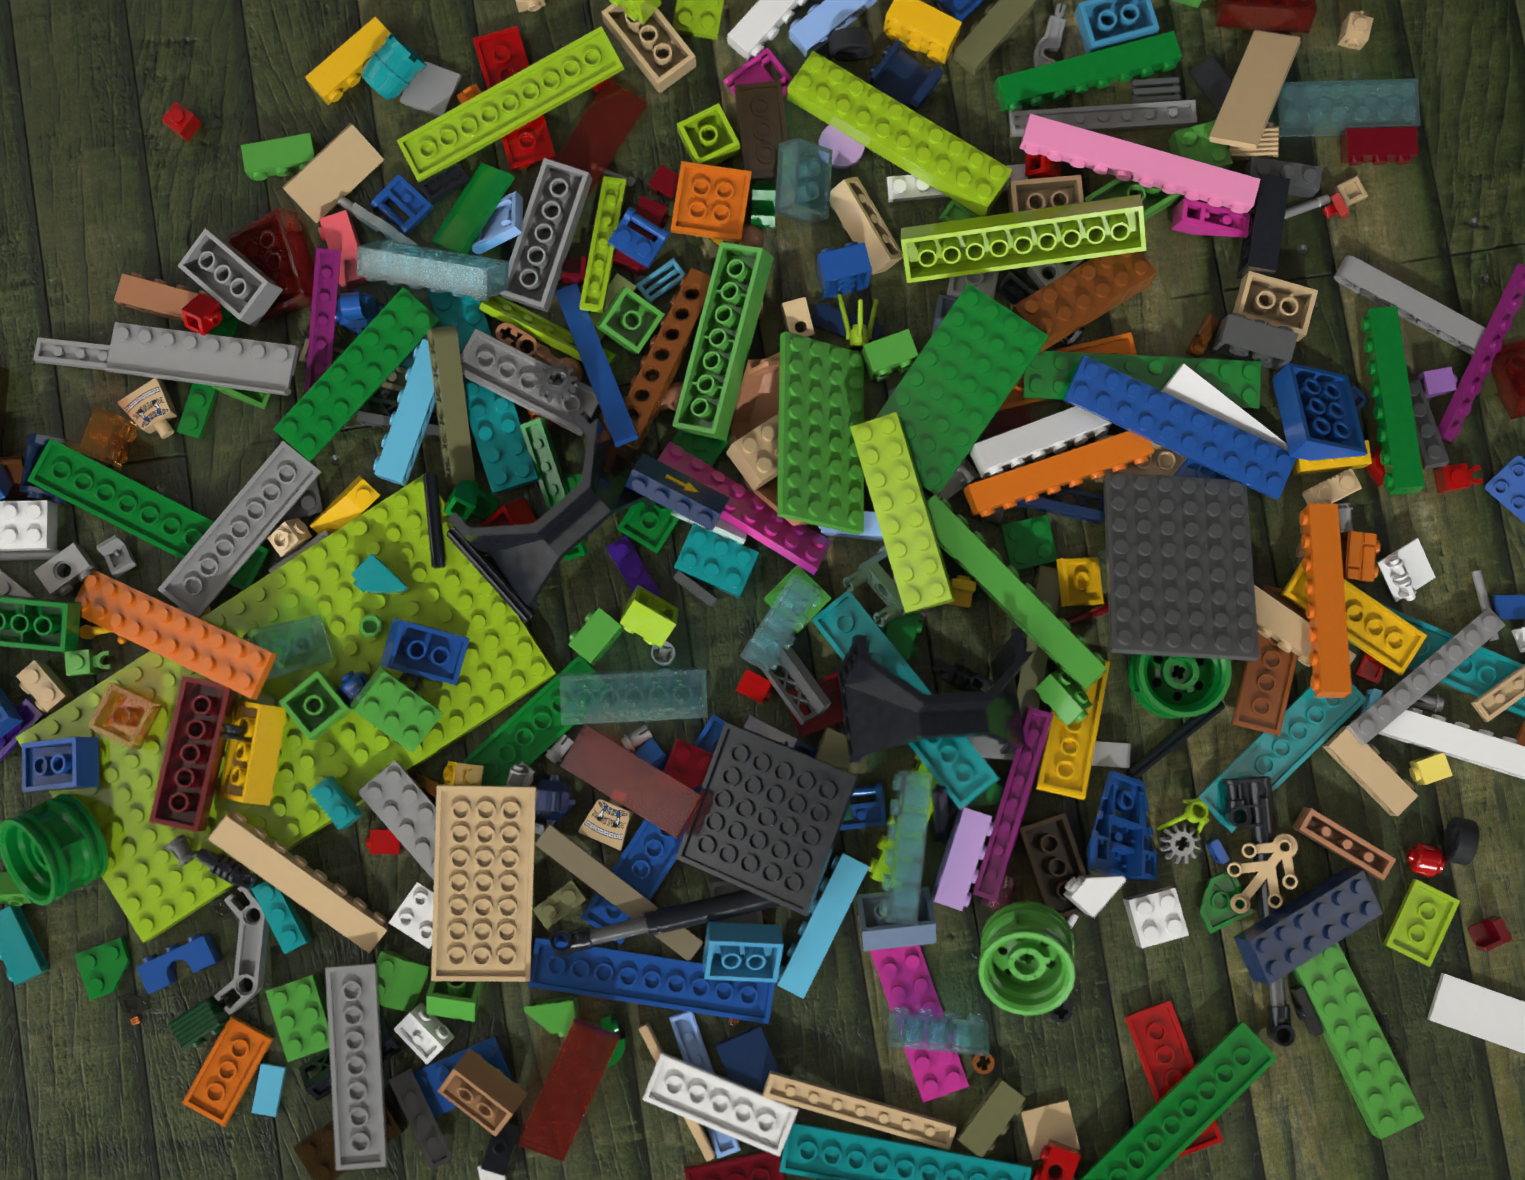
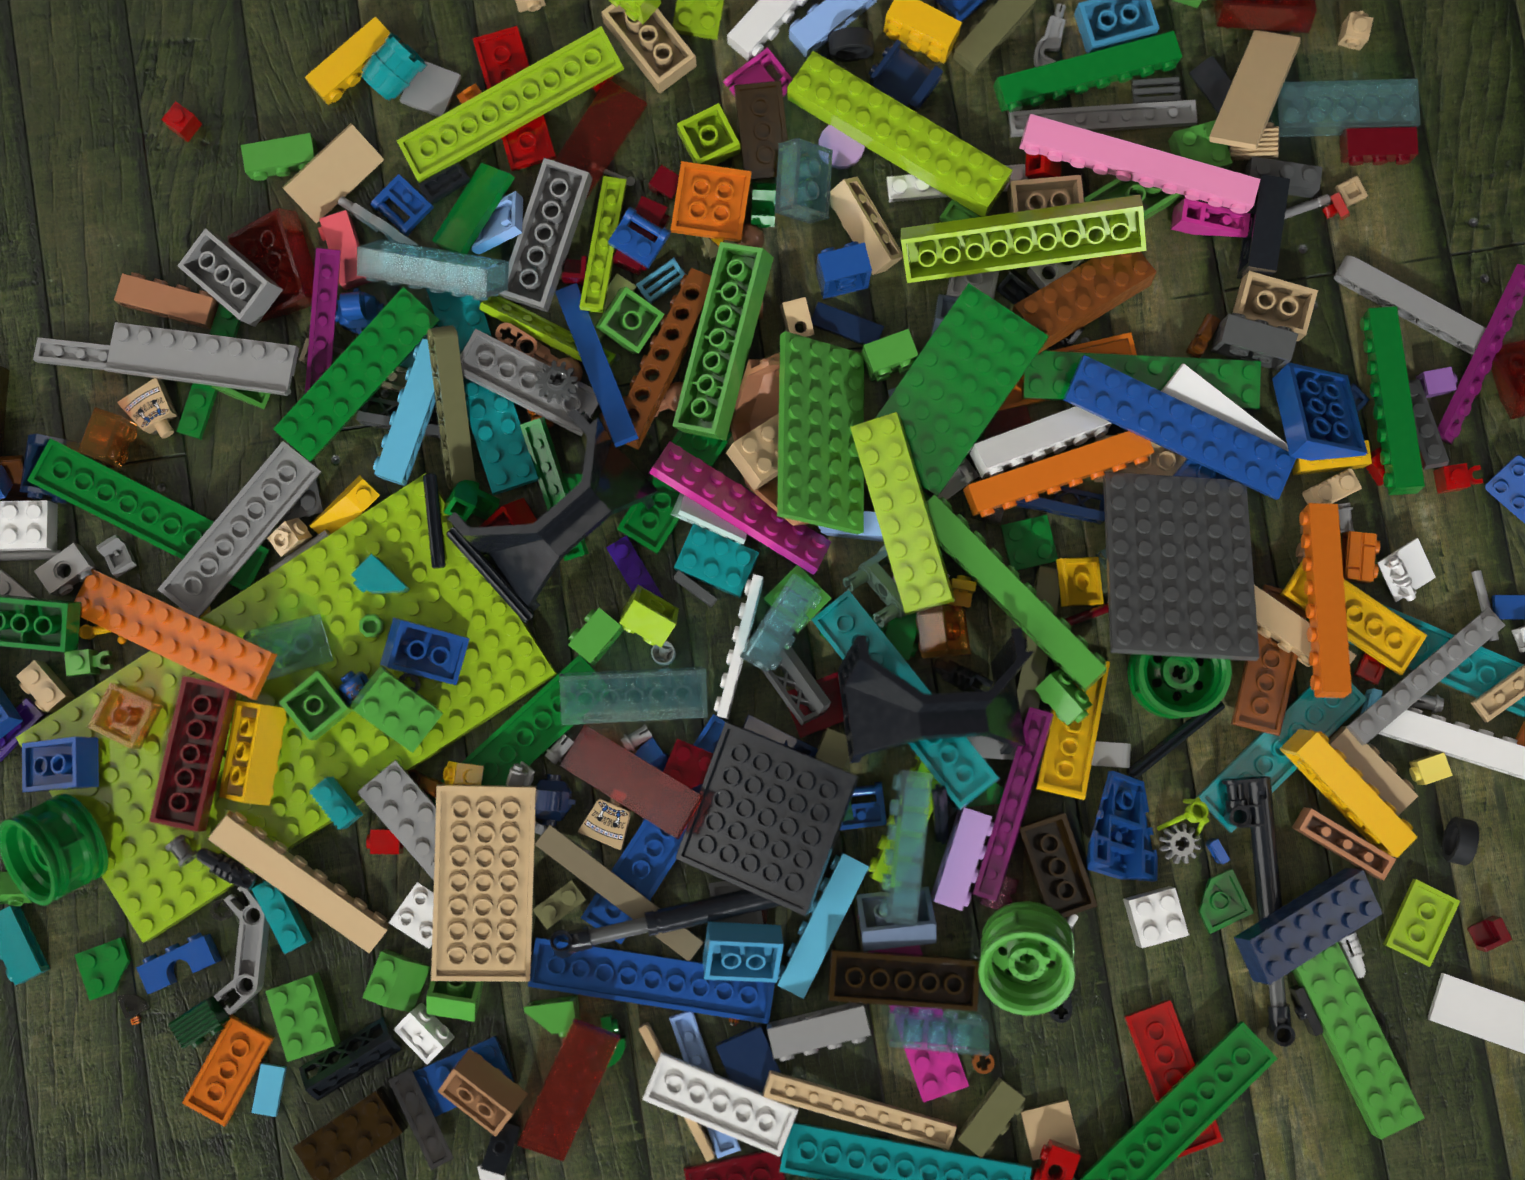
(202, 314): red brick -> none
(233, 731): black bush -> none
(356, 1066): light grey plate -> none
(677, 491): dark blue brick -> none
(741, 637): none -> white plate
(755, 687): red brick -> none
(818, 1029): none -> light grey brick
(859, 334): lime plant -> none
(903, 979): none -> dark brown brick
(943, 632): none -> clear orange brick
(1092, 891): white slope -> none
(1265, 870): tan plant -> none
(1349, 792): none -> yellow brick
(1354, 959): none -> white hinge
(1425, 859): red head -> none

